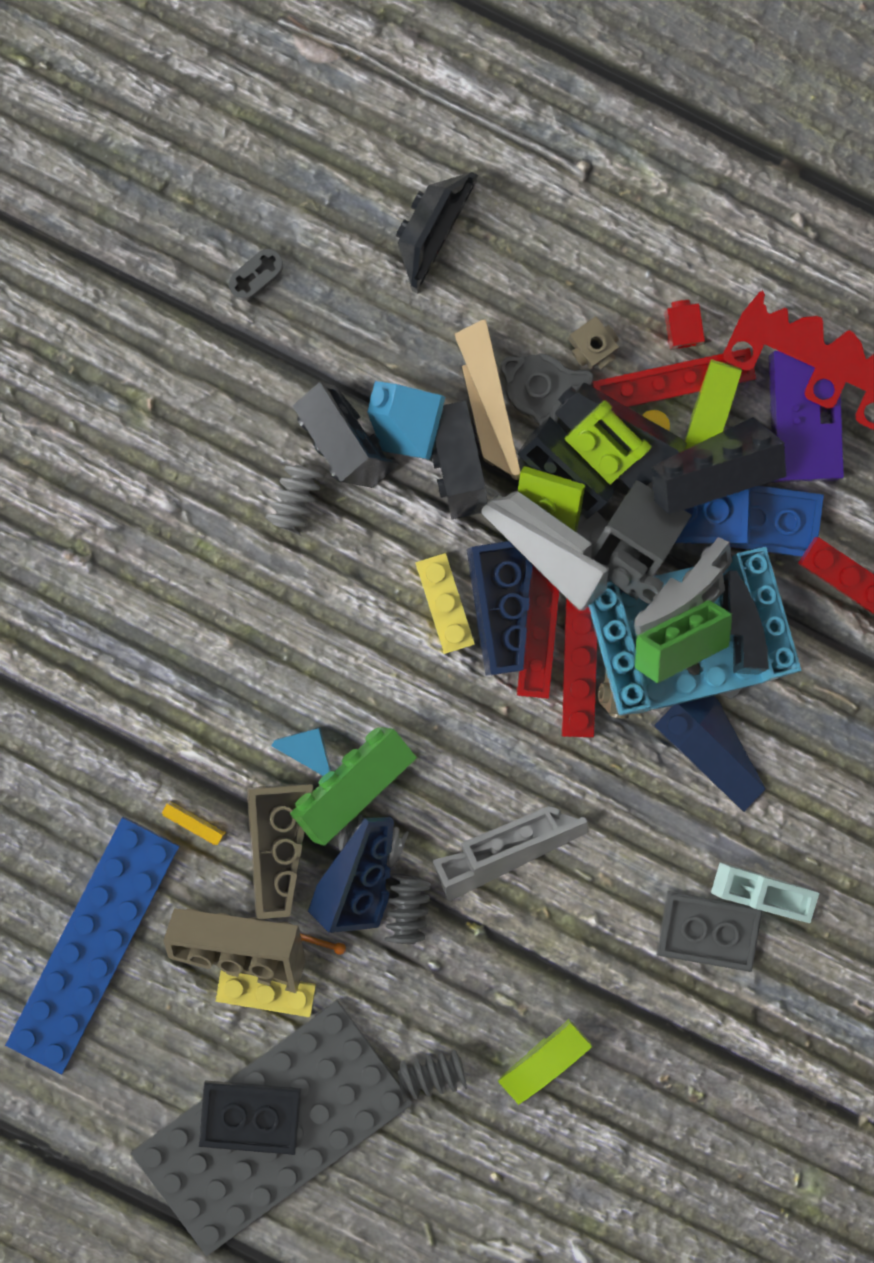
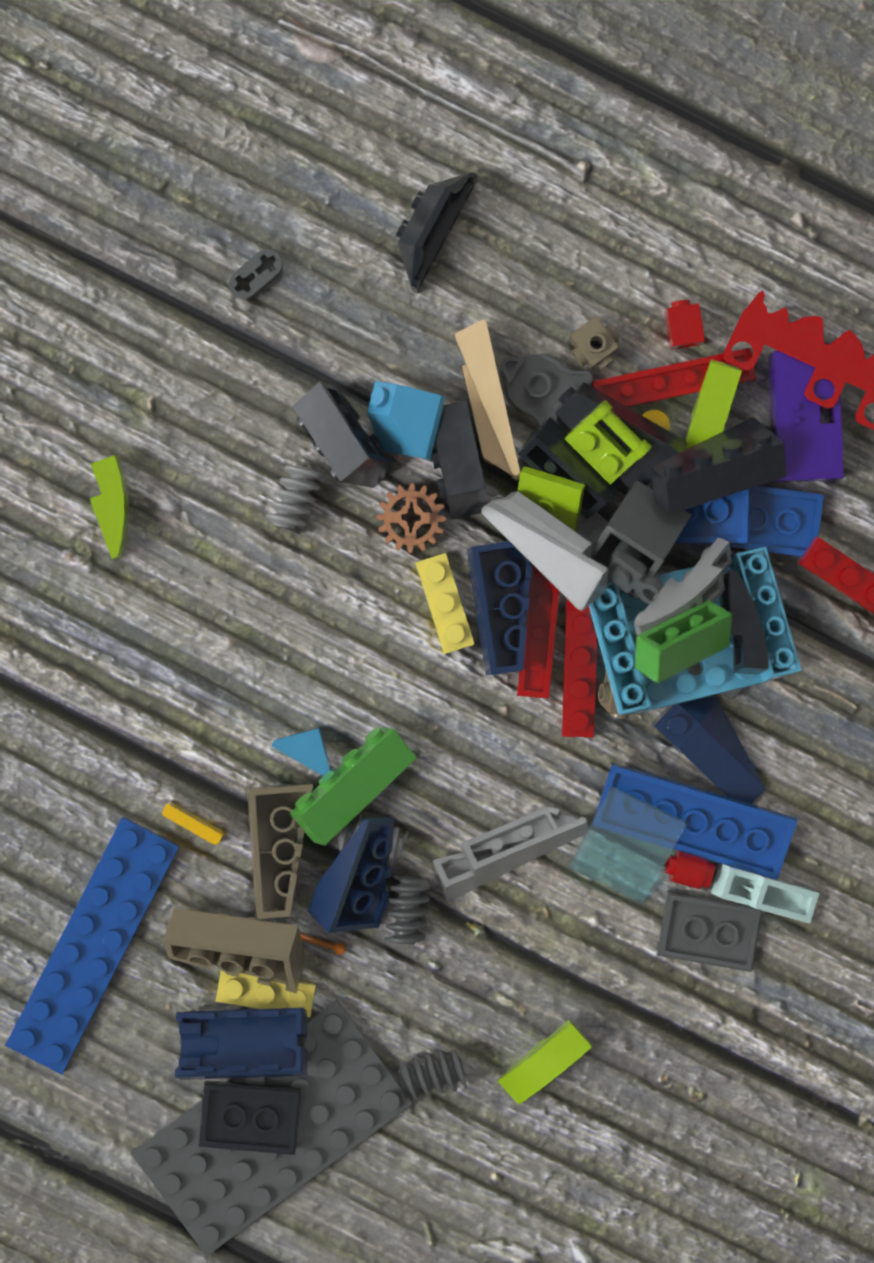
(112, 504): none -> lime slope
(242, 1043): none -> dark blue piece
(396, 518): none -> nougat gear
(627, 844): none -> clear light blue piece
(689, 870): none -> red brick
(716, 824): none -> blue plate

